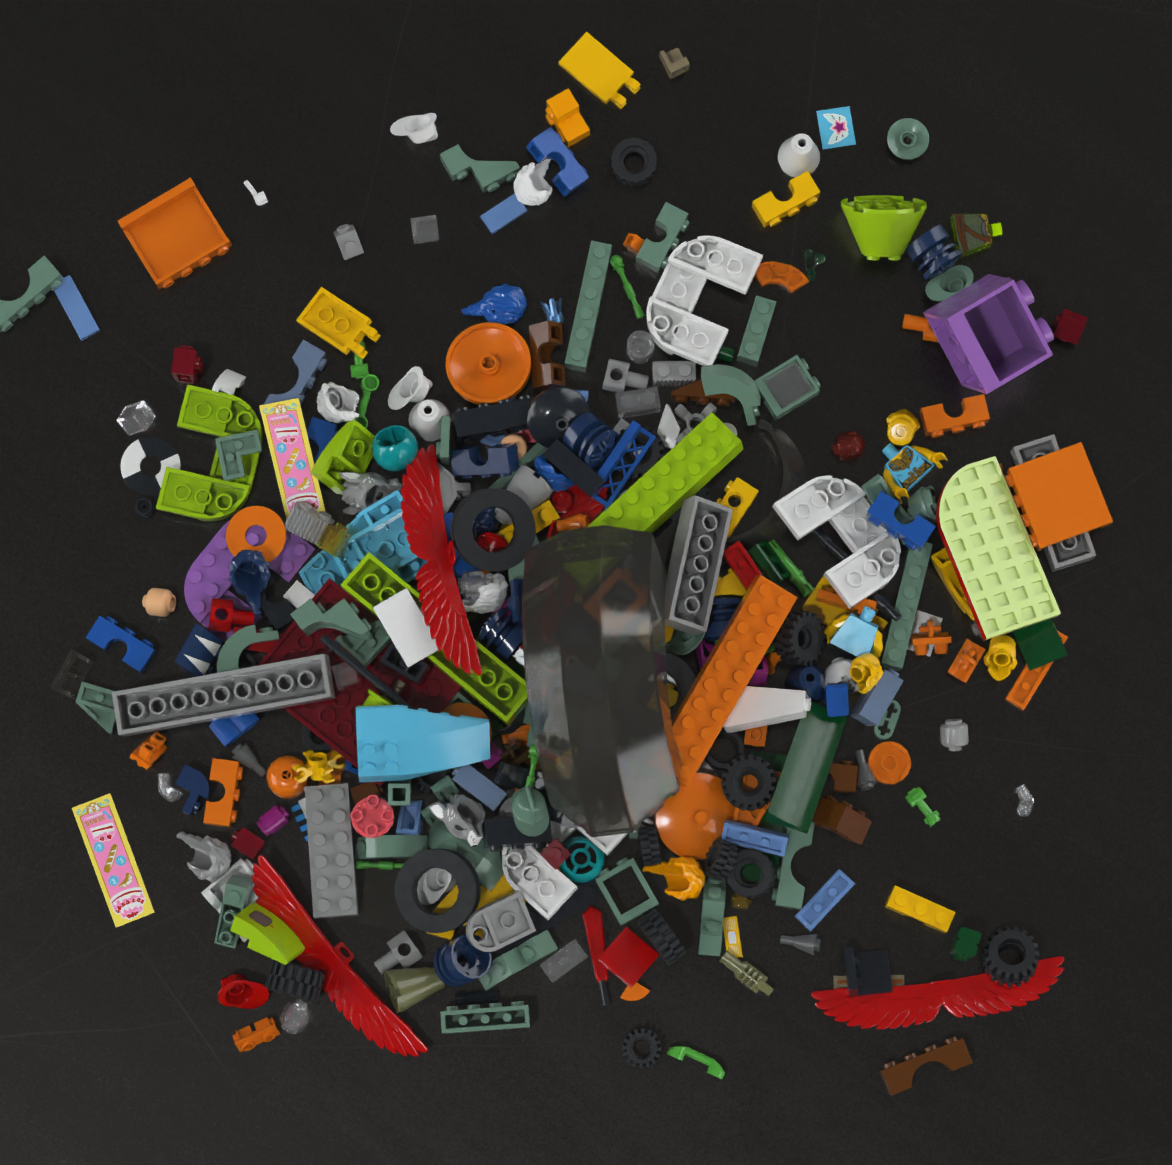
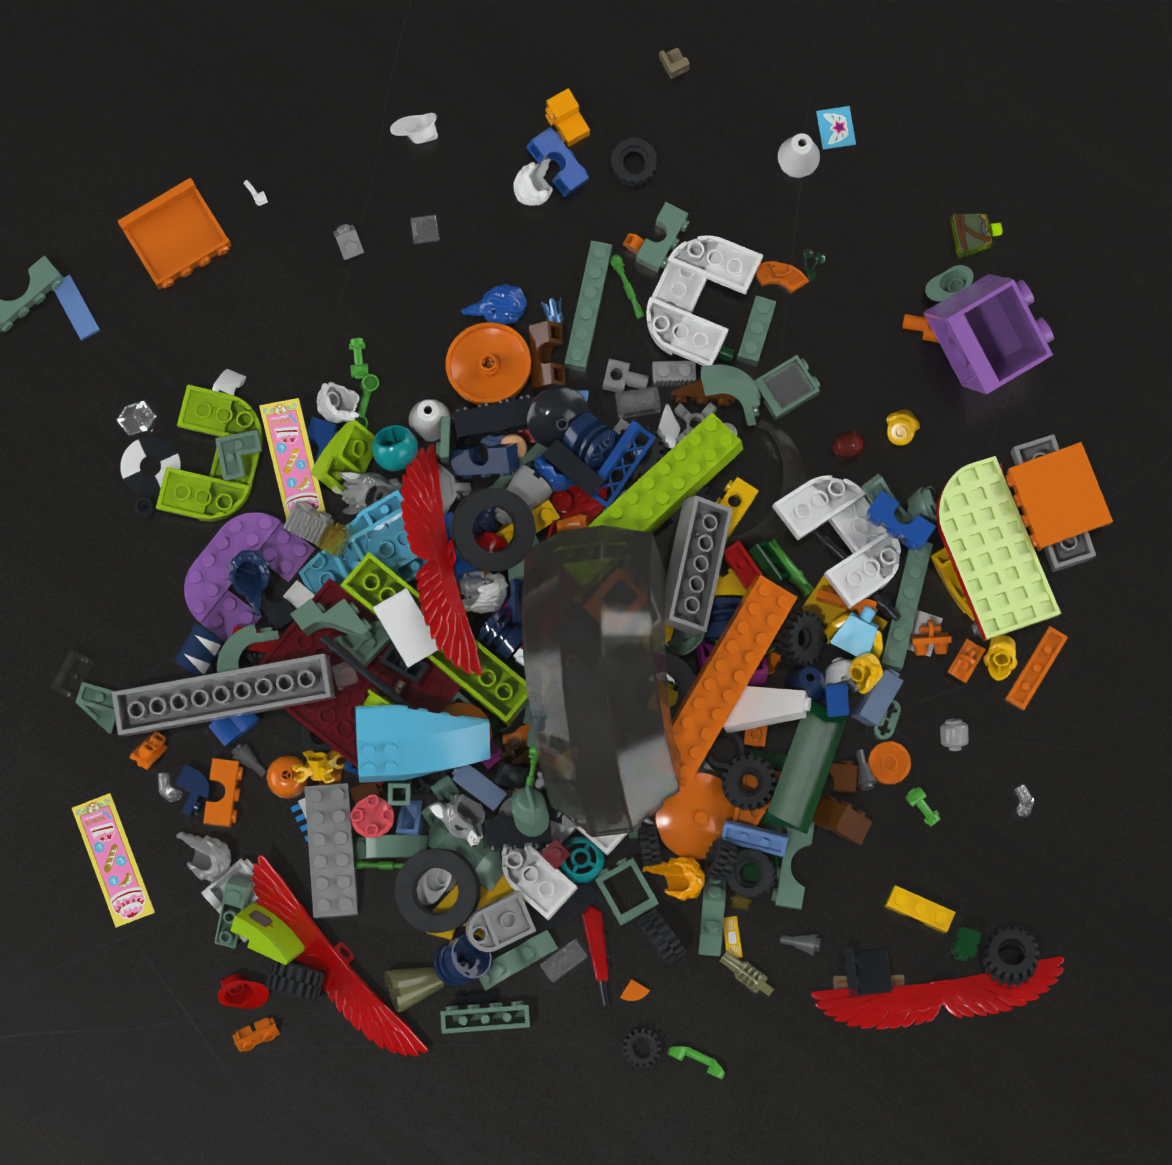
(106, 632): blue arch -> none
(159, 602): light nougat head -> none
(186, 365): dark red brick -> none
(234, 616): red piece -> none
(247, 843): dark red brick -> none
(256, 516): orange sticker -> none
(273, 820): magenta brick -> none
(295, 1017): clear head -> none
(308, 360): sand blue arch -> none
(337, 323): yellow tile -> none
(393, 957): light grey piece -> none
(410, 388): white piece -> none
(487, 173): sand green arch -> none
(503, 214): medium blue tile -> none
(599, 70): yellow tile -> none
(628, 957): red tile -> none
(640, 347): clear wheel -> none
(772, 210): yellow arch -> none
(824, 900): medium blue tile -> none
(883, 223): lime cone -> none
(899, 1076): reddish brown arch -> none
(908, 467): torso -> none
(910, 129): sand green dish -> none
(933, 252): dark blue wheel -> none
(937, 422): orange arch -> none
(1040, 644): dark green sticker -> none
(1069, 326): dark red brick -> none

